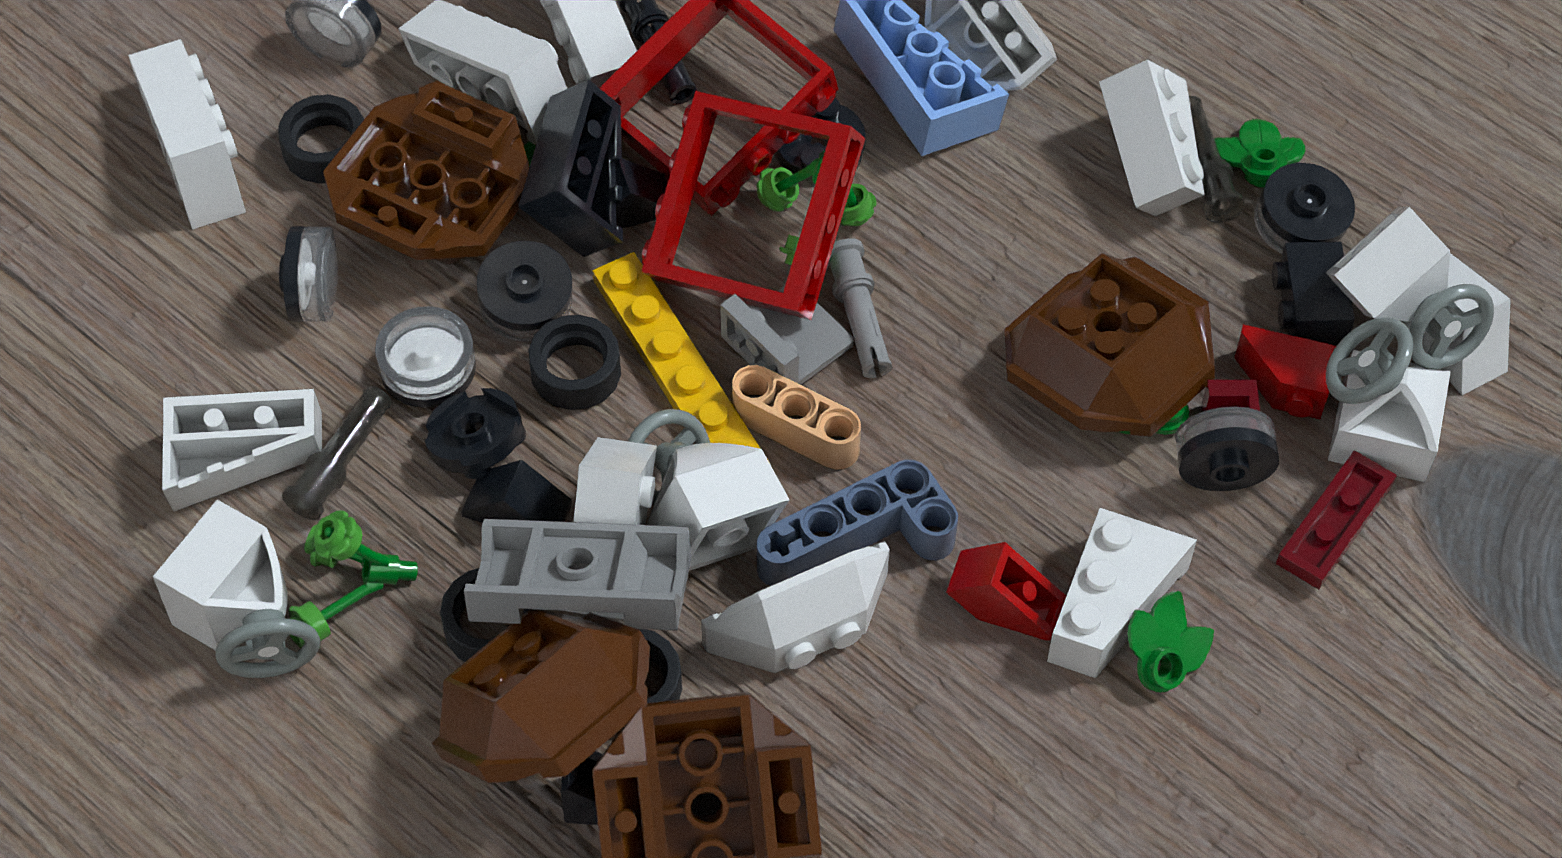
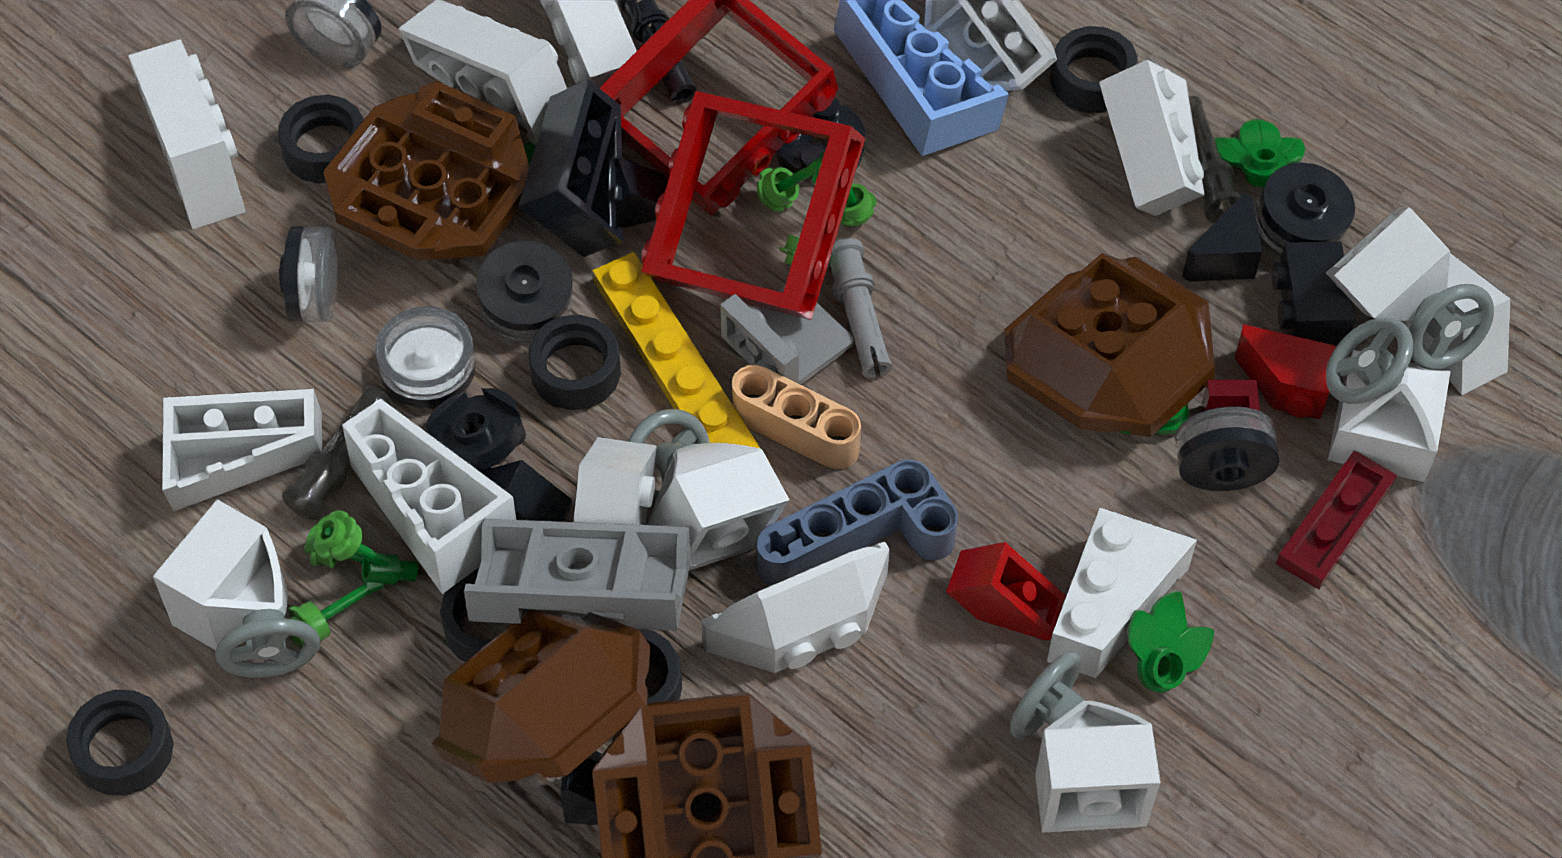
(110, 708): none -> black tyre
(425, 491): none -> white wedge
(1088, 42): none -> black tyre
(1093, 758): none -> white piece
(1228, 248): none -> black slope

